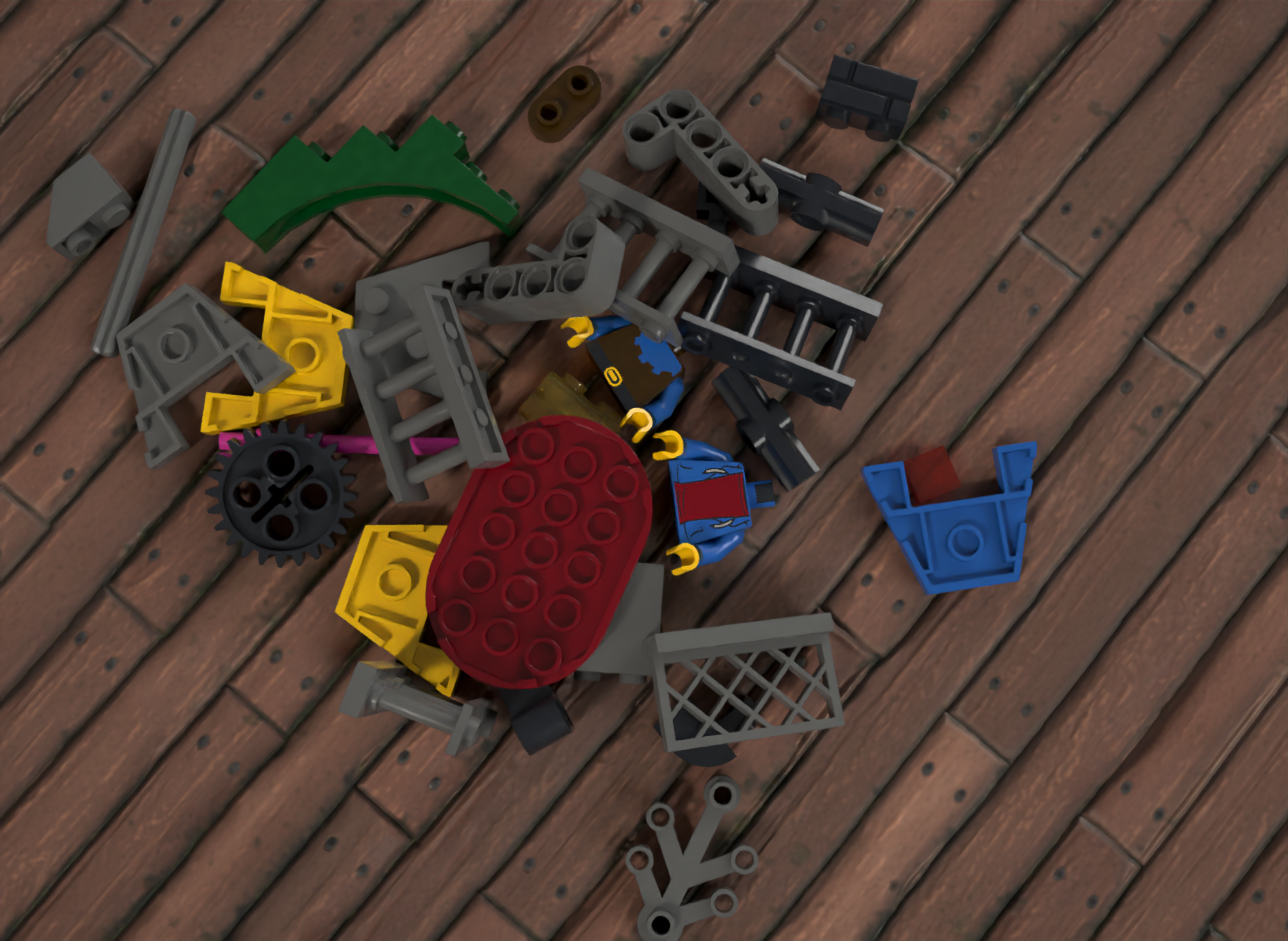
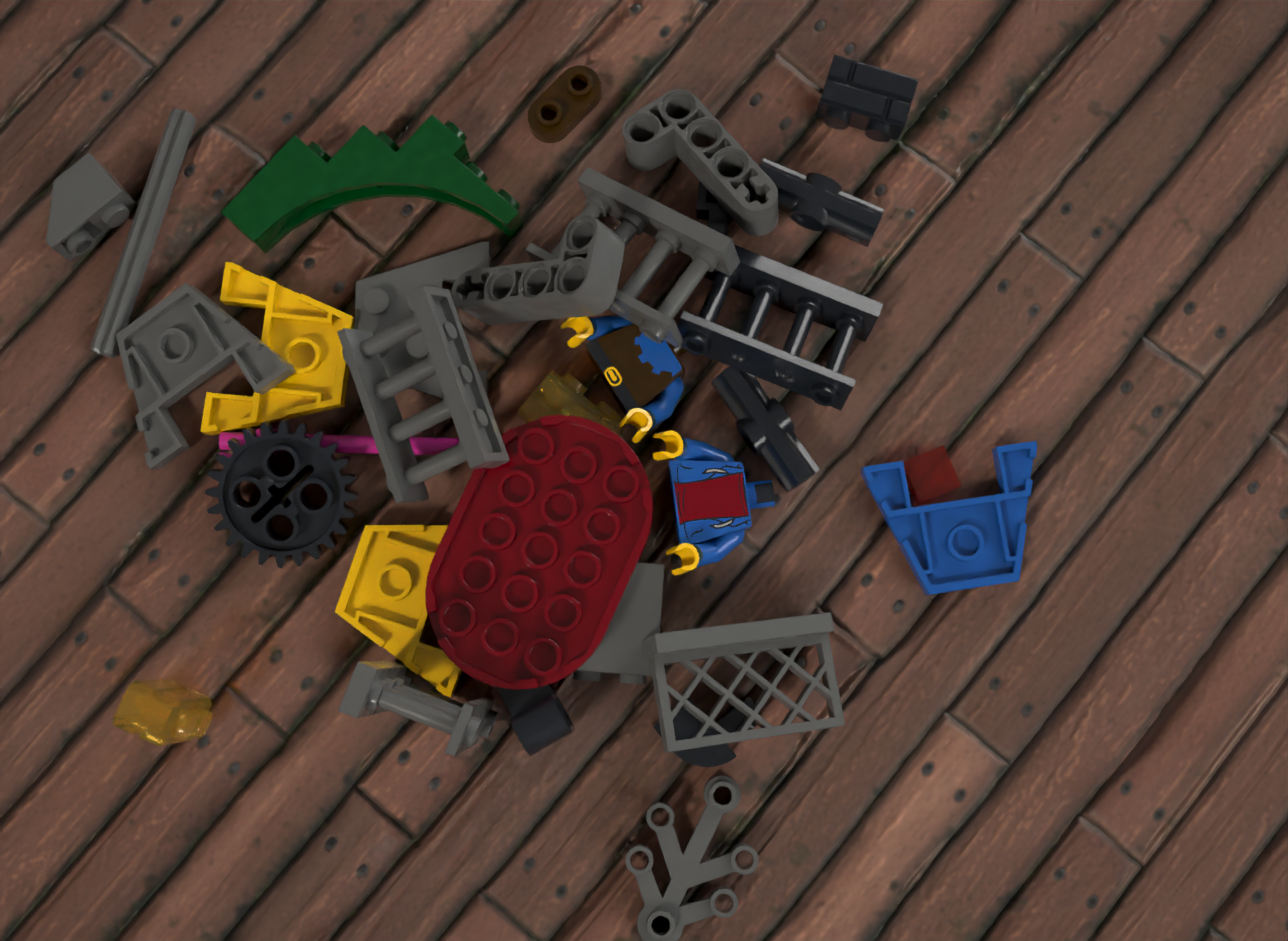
(163, 712): none -> clear yellow brick

